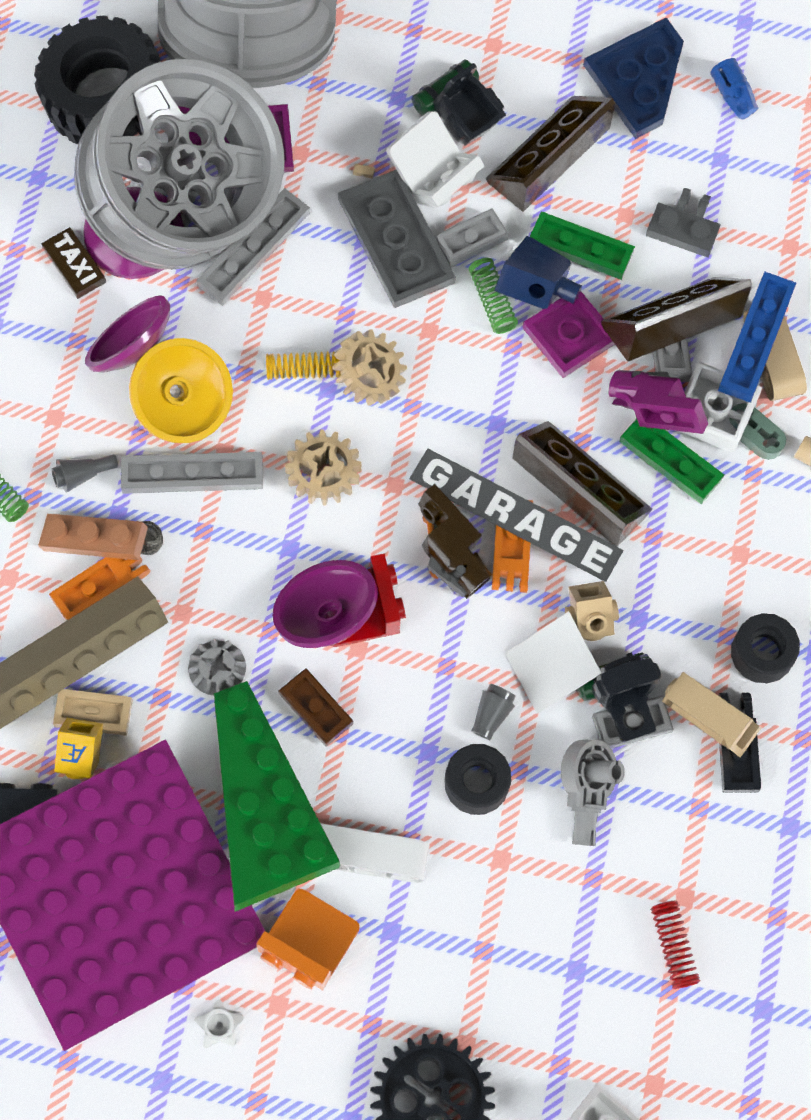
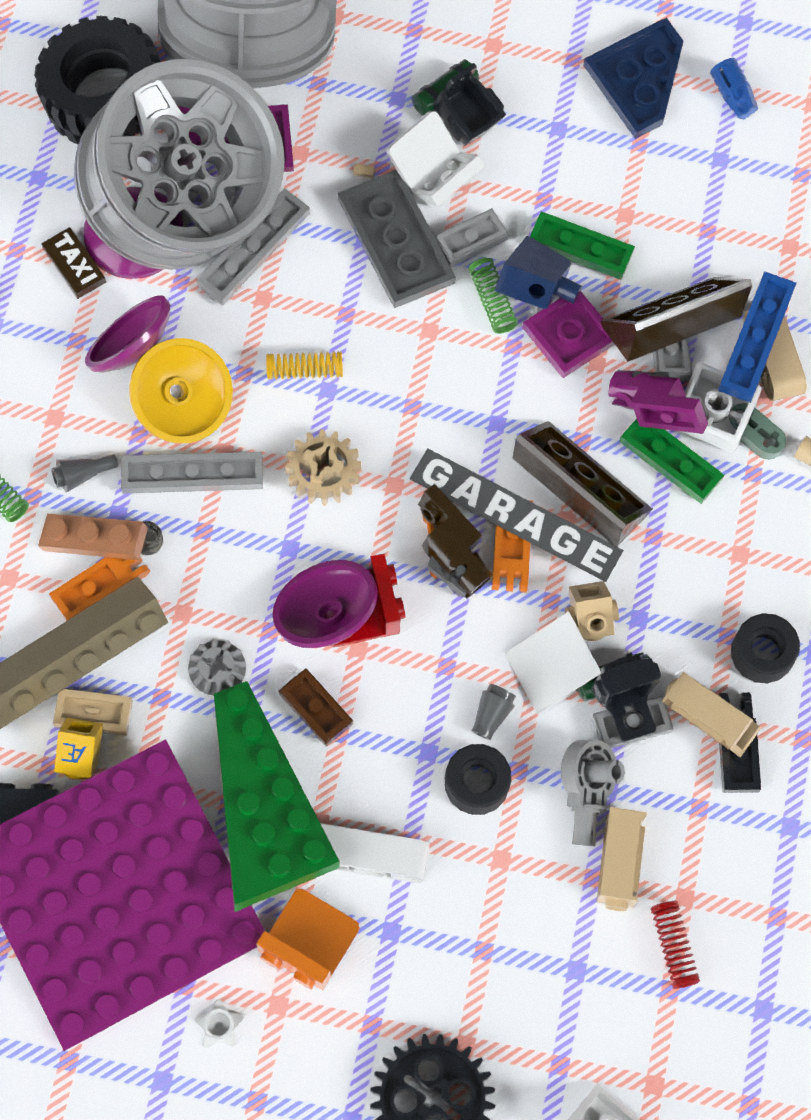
(357, 355): tan gear -> none
(552, 149): dark brown slope -> none
(621, 859): none -> tan window
(683, 228): dark grey hinge -> none

